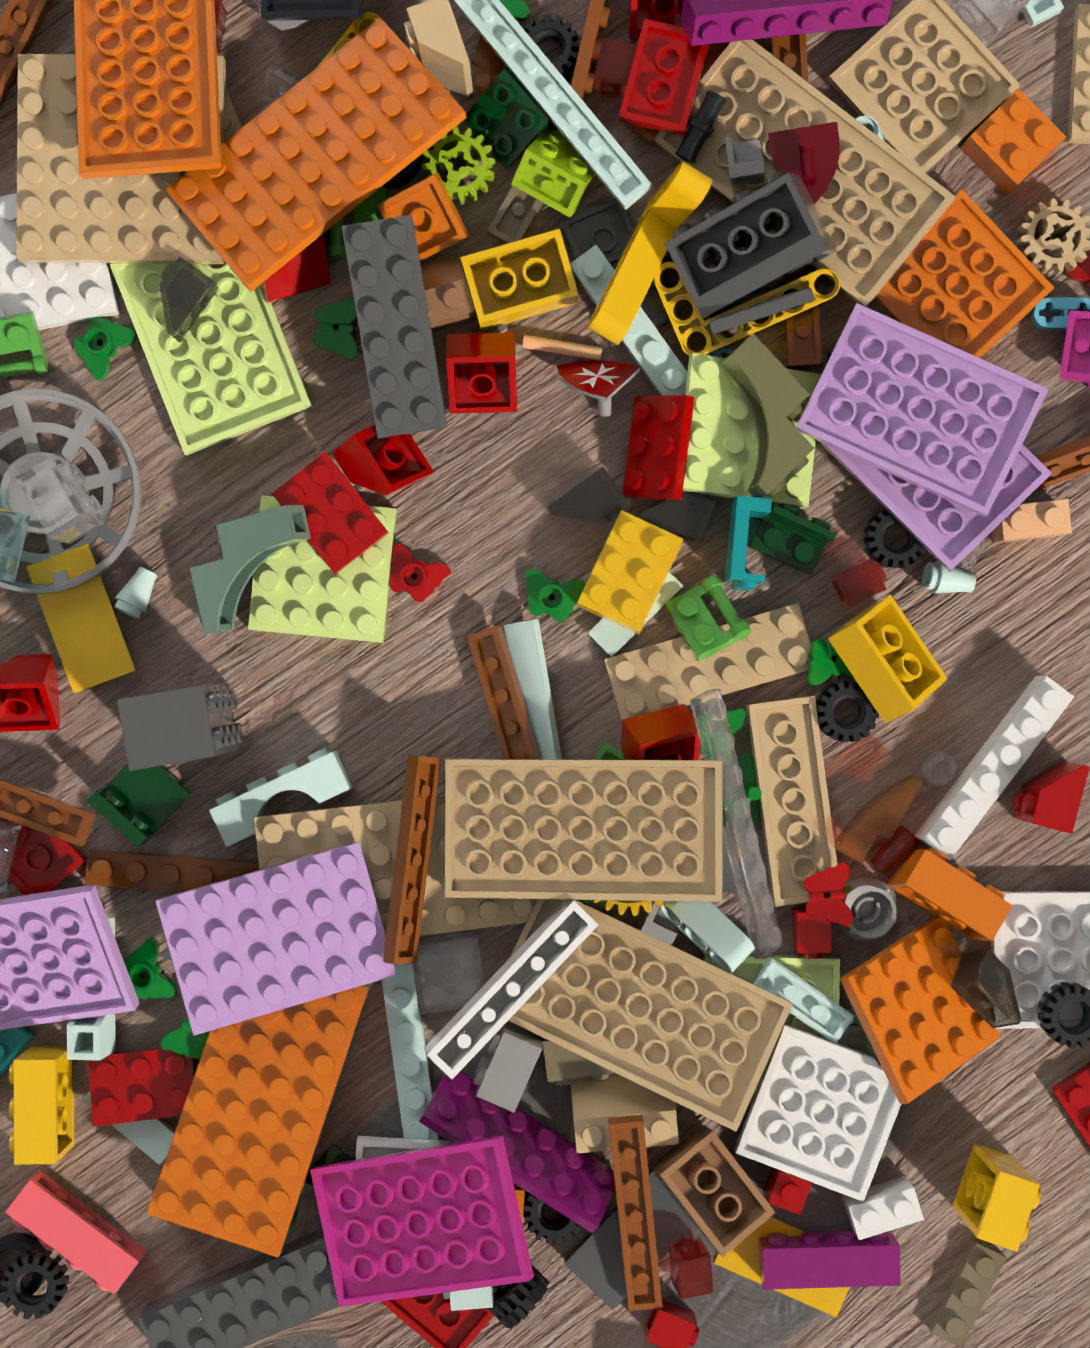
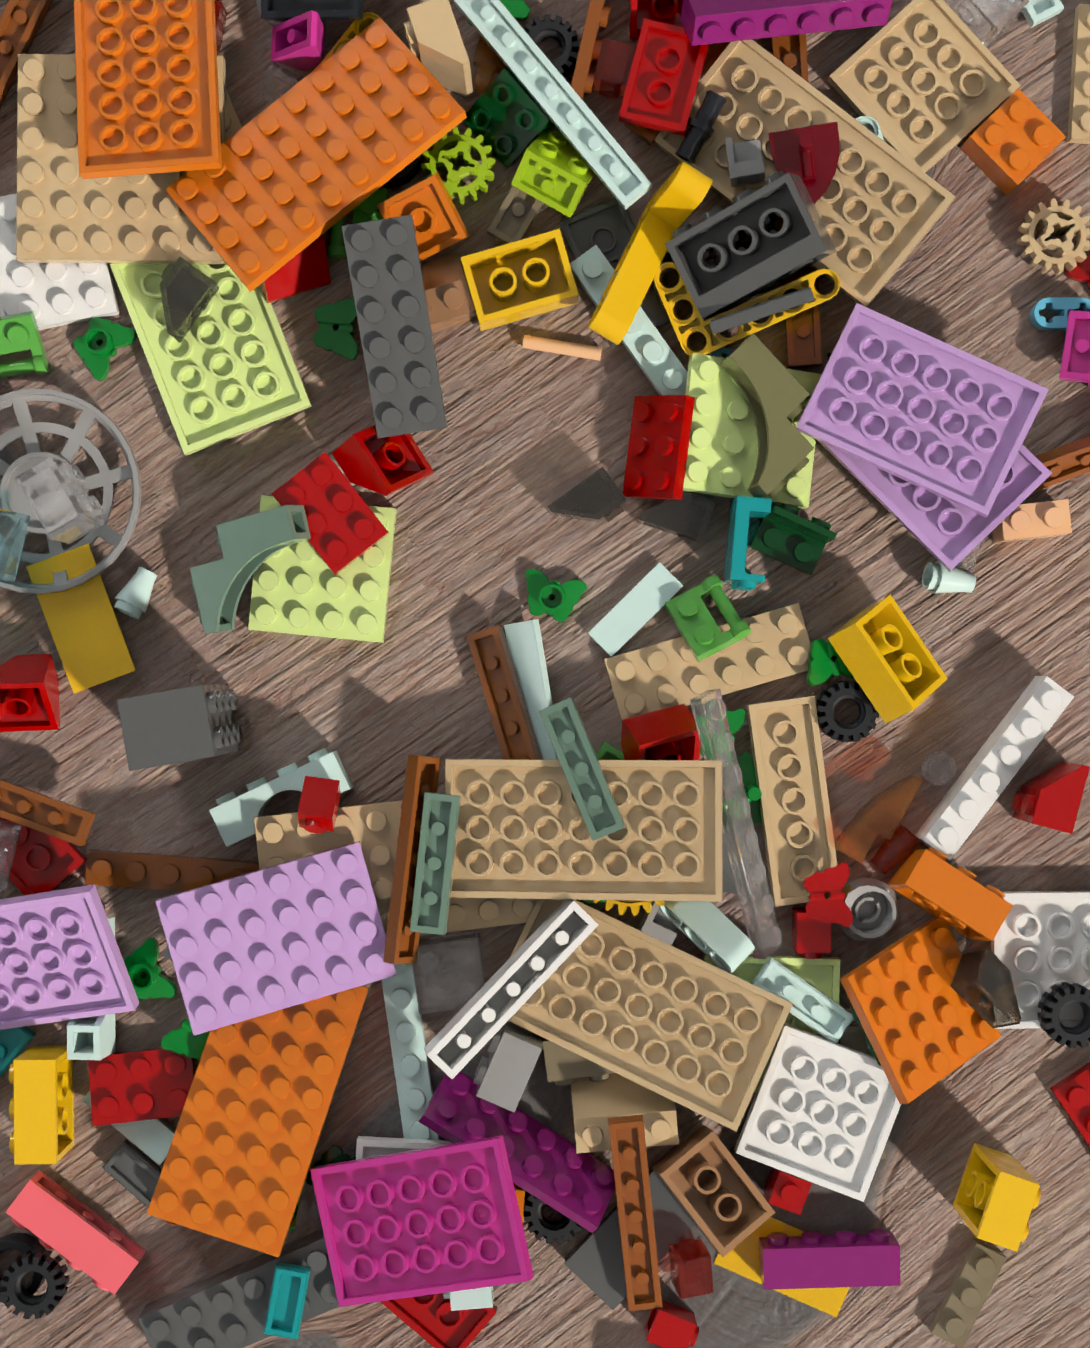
(134, 1171): none -> dark grey tile
(139, 801): dark green bracket -> none
(287, 1300): none -> teal tile
(299, 42): none -> dark pink slope
(319, 804): none -> red brick
(427, 579): red animal -> none
(435, 863): none -> sand green plate
(481, 372): red slope -> none
(515, 1300): black tyre -> none
(582, 769): none -> sand green plate
(597, 379): red shield -> none
(630, 572): yellow brick -> none
(859, 582): clear red brick -> none
(878, 549): black tyre -> none
(884, 1208): white brick -> none
(964, 281): orange plate -> none

